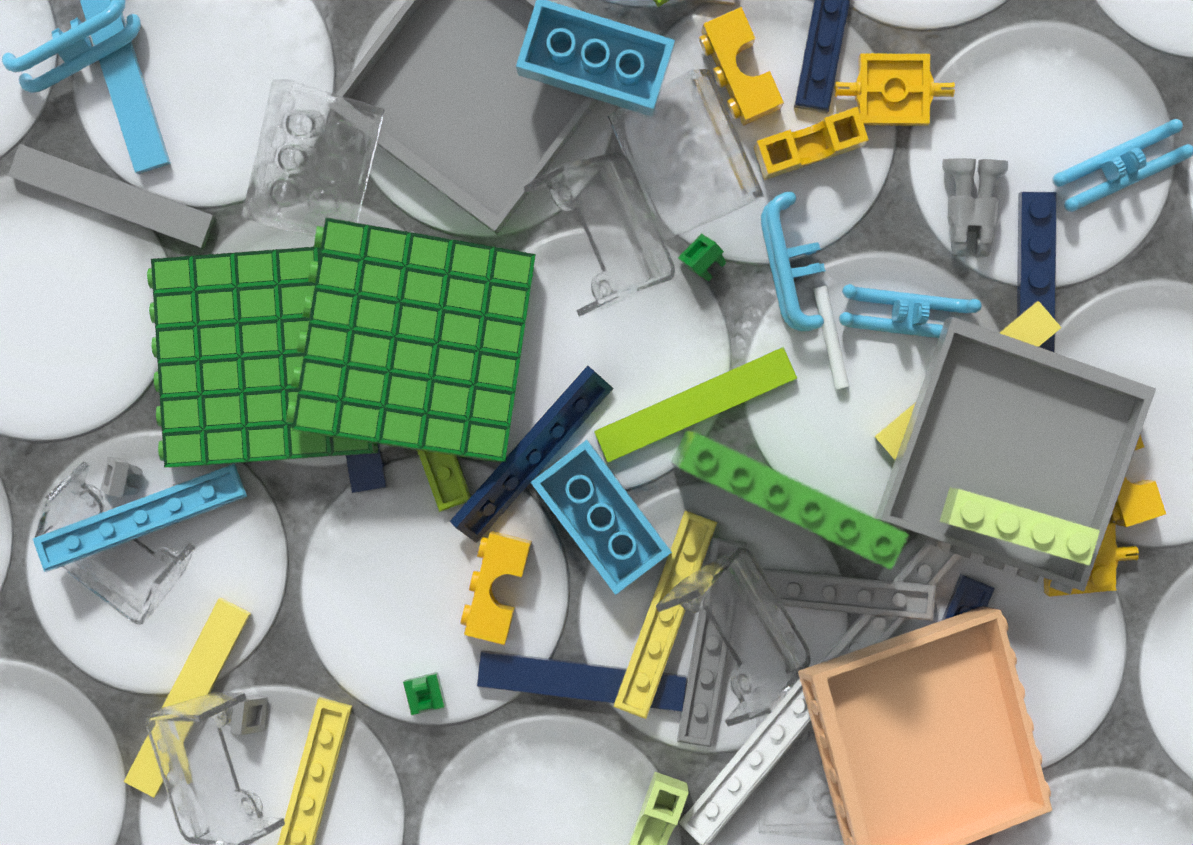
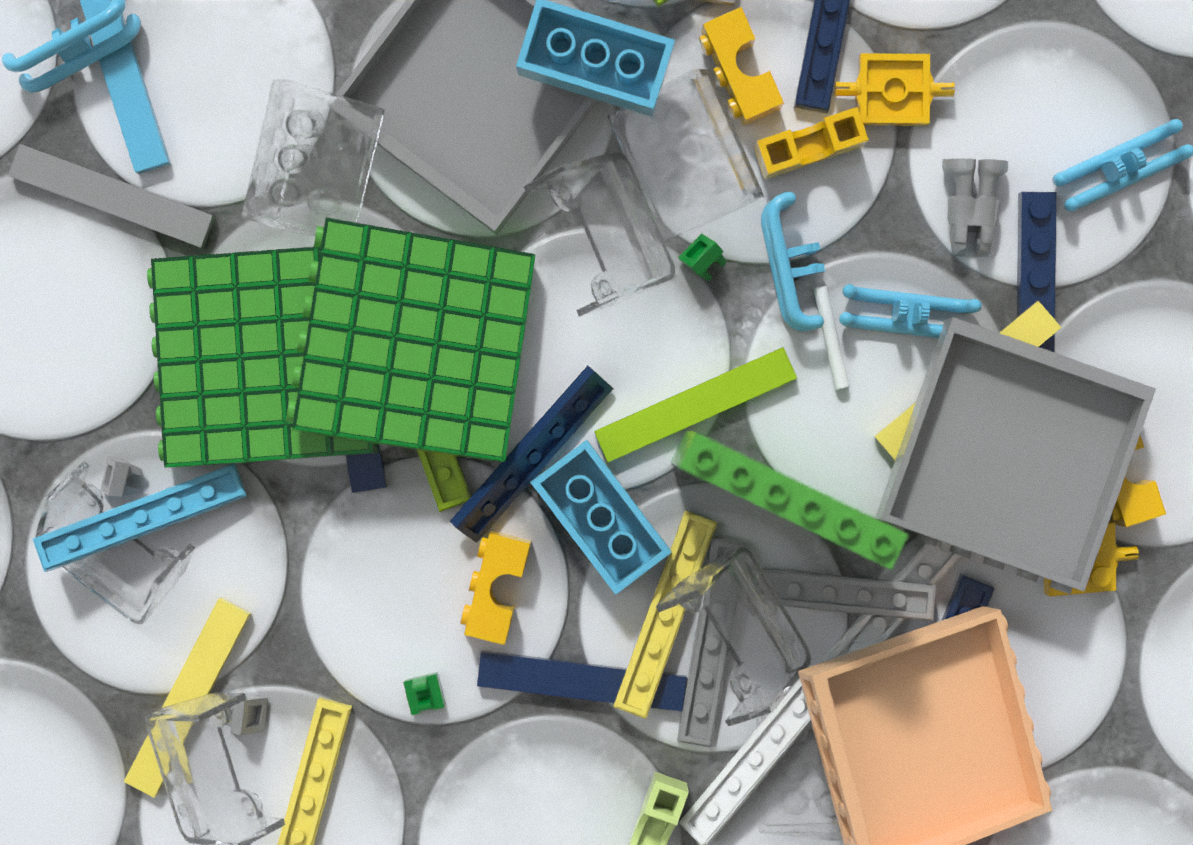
(1019, 525): yellowish green arch -> none

